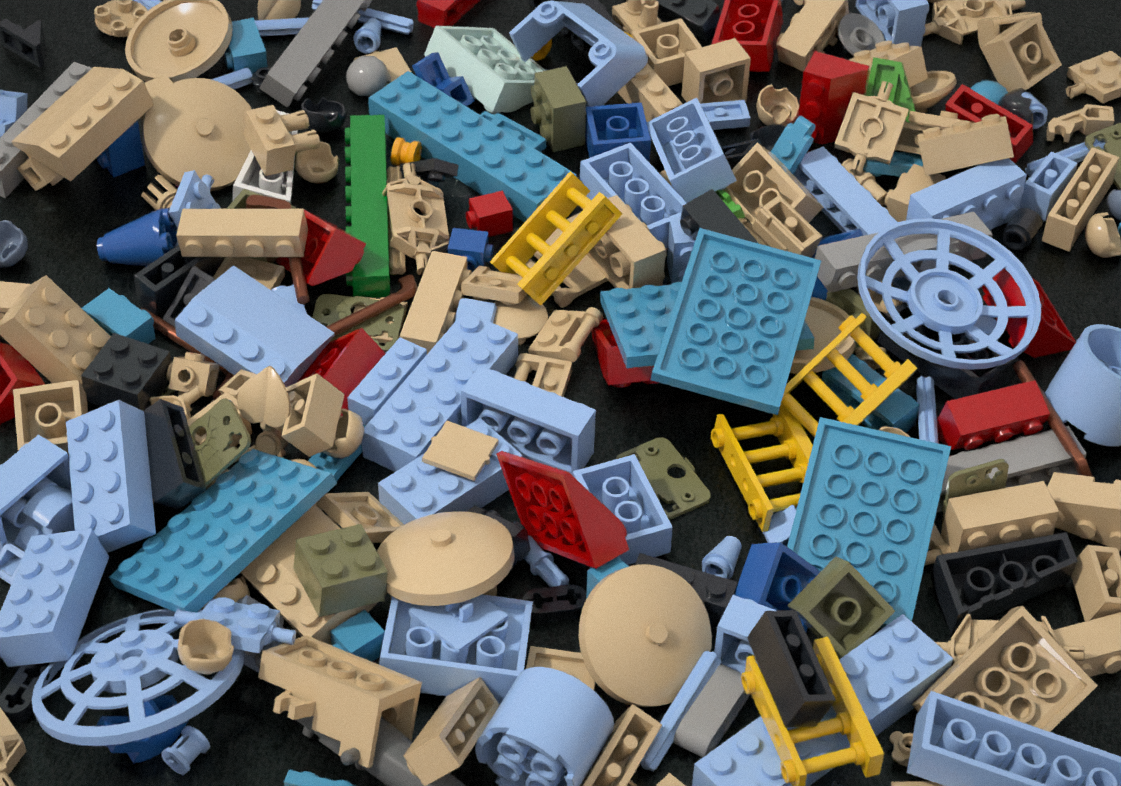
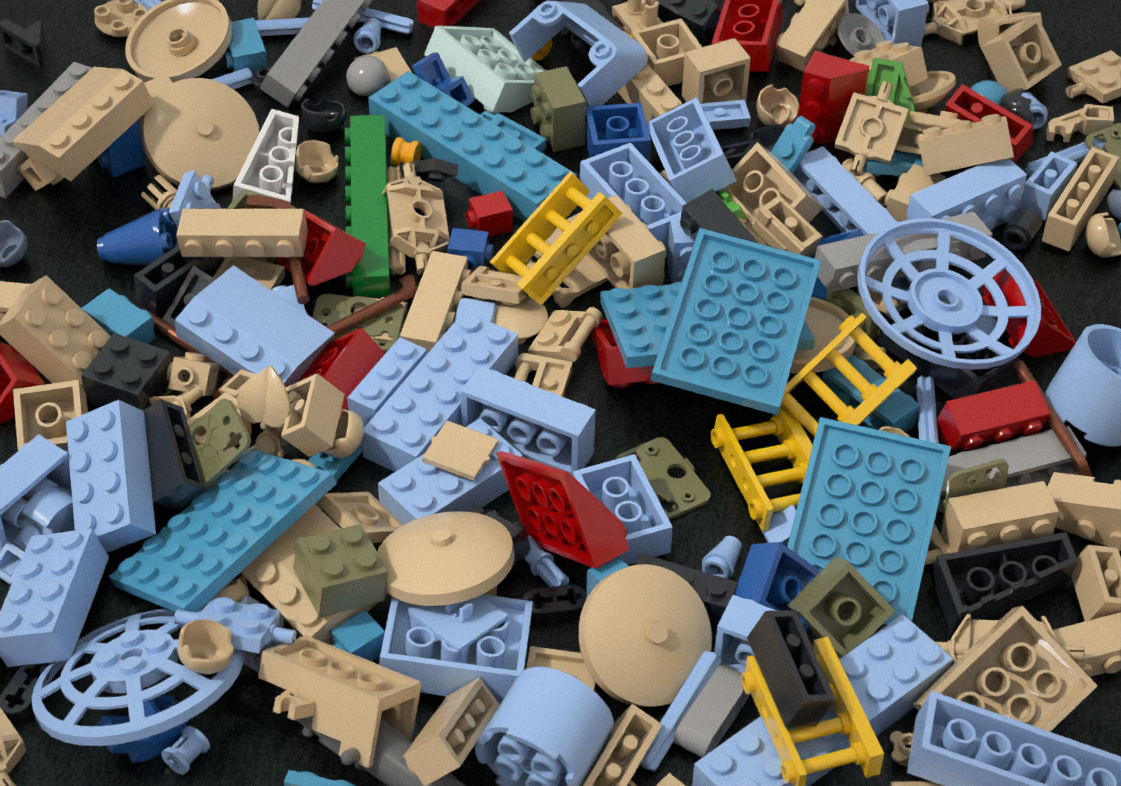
(270, 141): tan brick -> none

